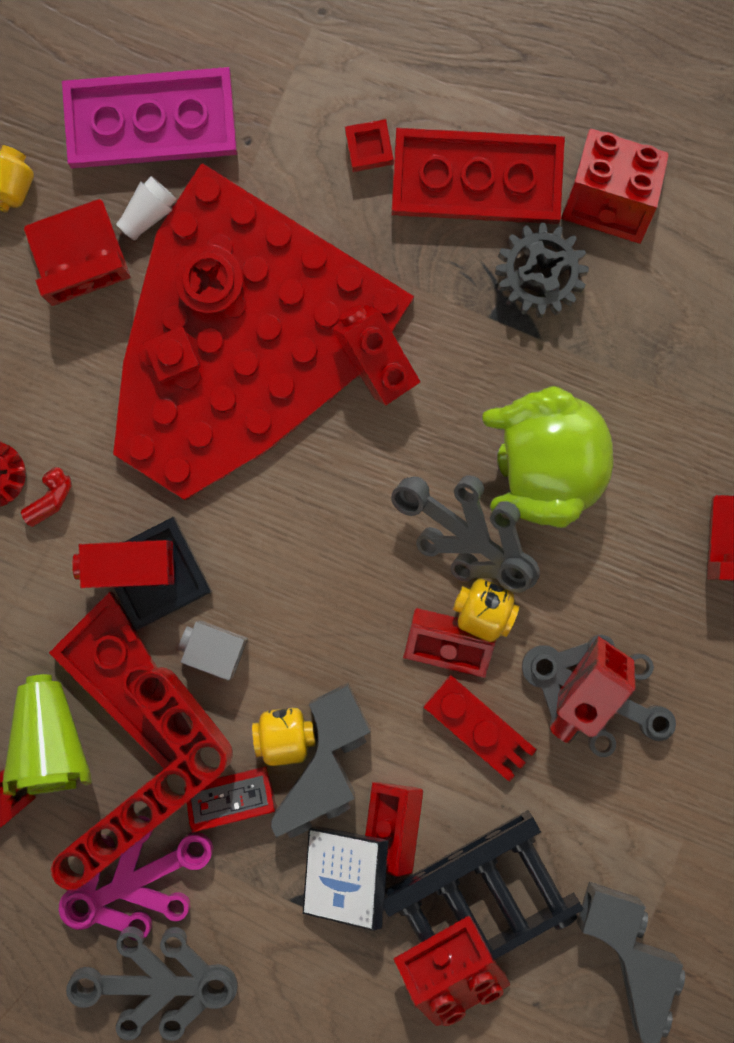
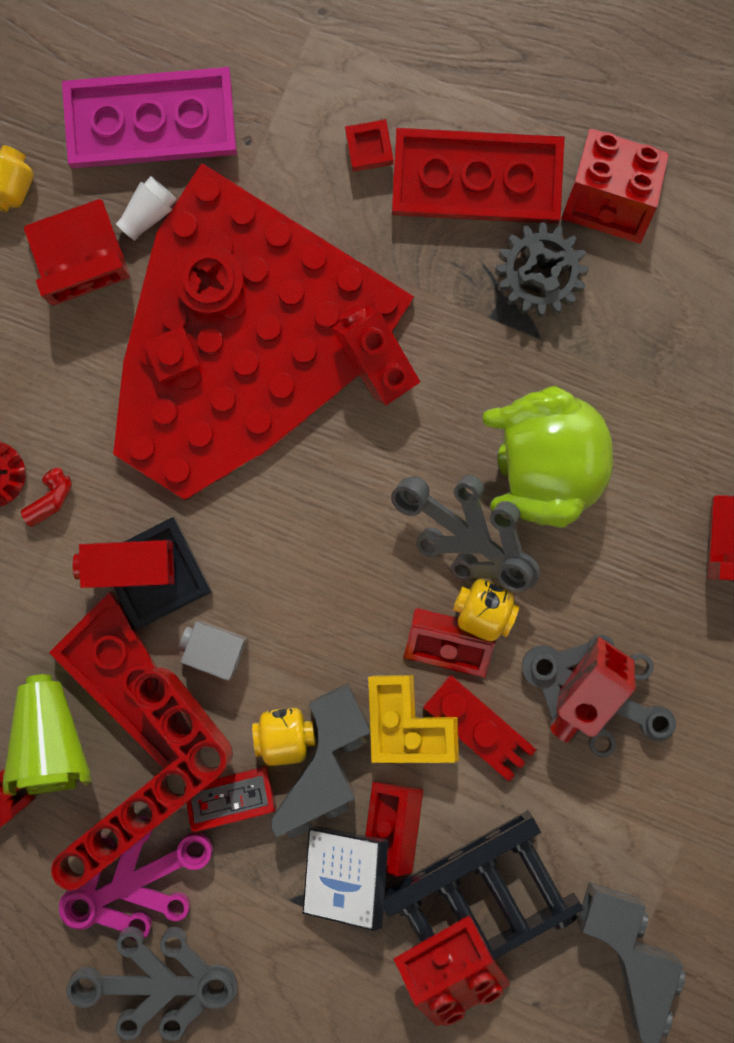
(398, 733): none -> yellow plate

